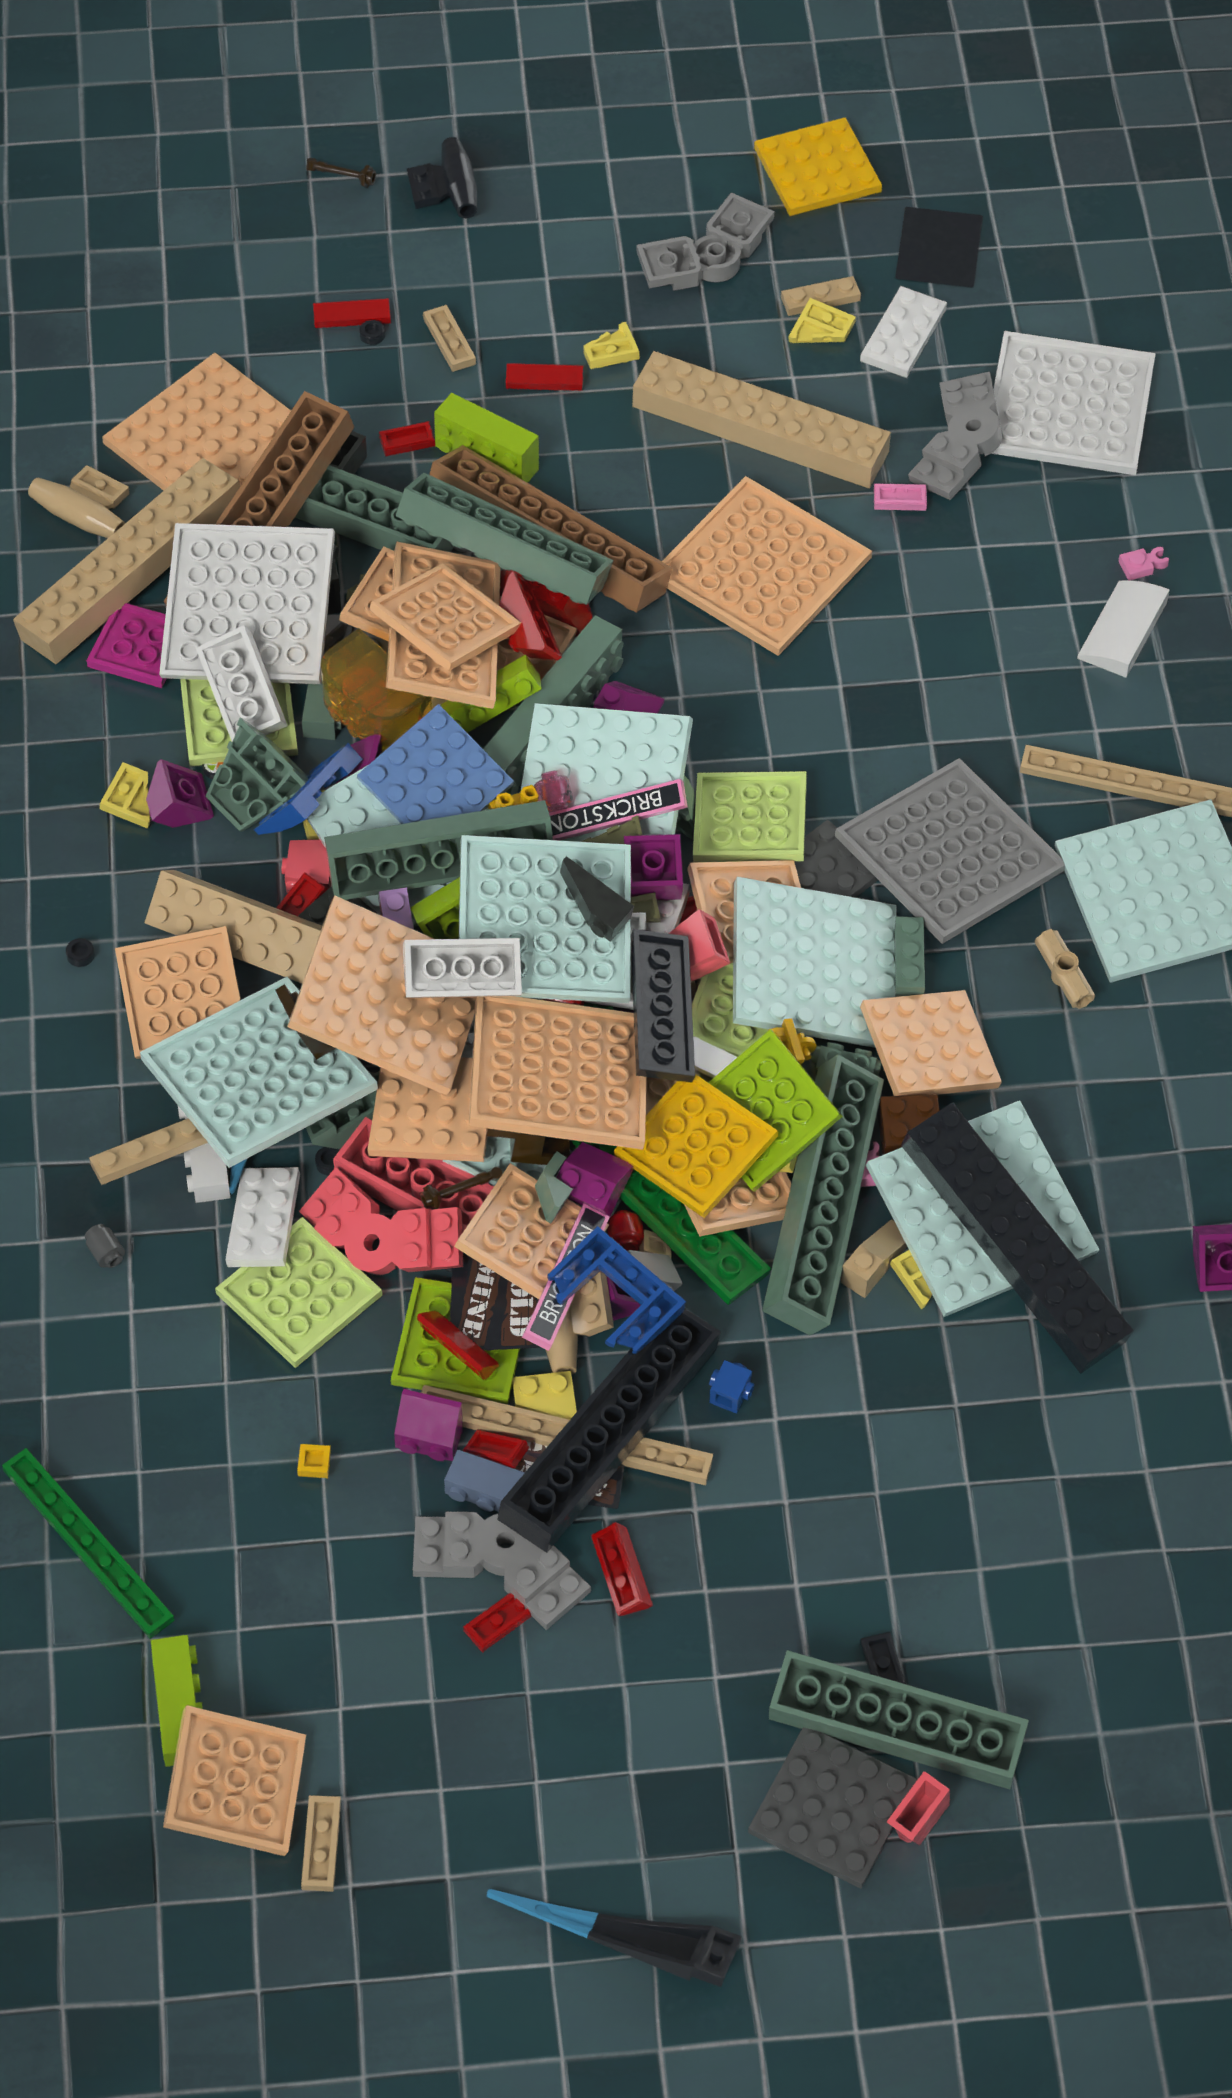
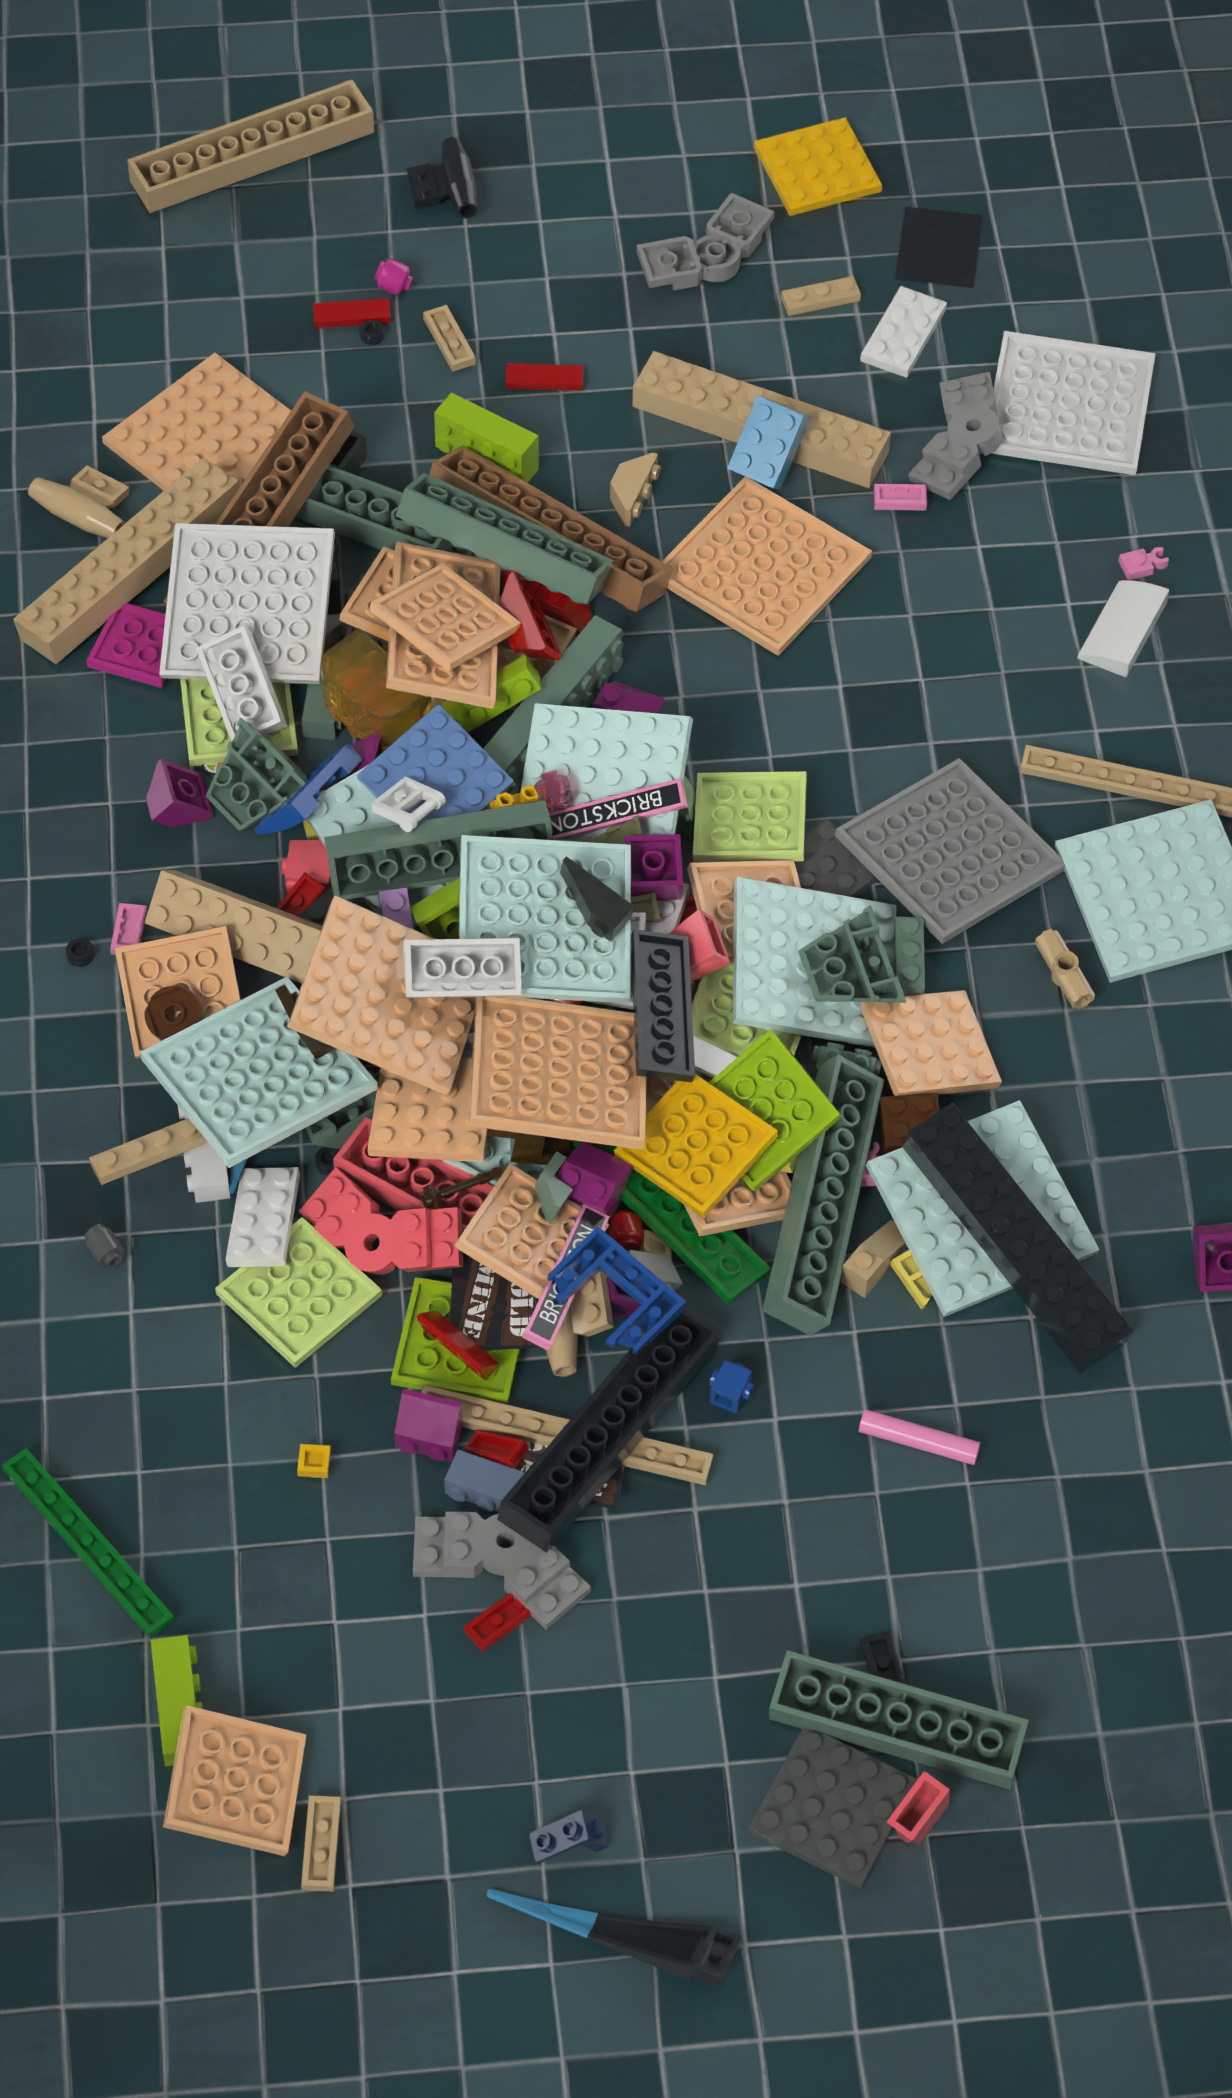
(128, 795): light yellow wing -> none
(128, 925): none -> bright pink plate
(159, 1007): none -> reddish brown plate
(250, 146): none -> tan brick
(366, 175): dark brown piece -> none
(393, 276): none -> dark pink head
(404, 796): none -> white plate
(407, 438): red tile -> none
(546, 1394): light yellow wing -> none
(568, 1833): none -> dark blue bracket
(612, 348): light yellow wing -> none
(621, 1569): red slope -> none
(632, 485): none -> tan slope
(768, 442): none -> dark azure brick
(797, 1044): yellow hips -> none
(821, 324): light yellow wing -> none
(851, 964): none -> sand green wedge
(919, 1437): none -> bright pink piece

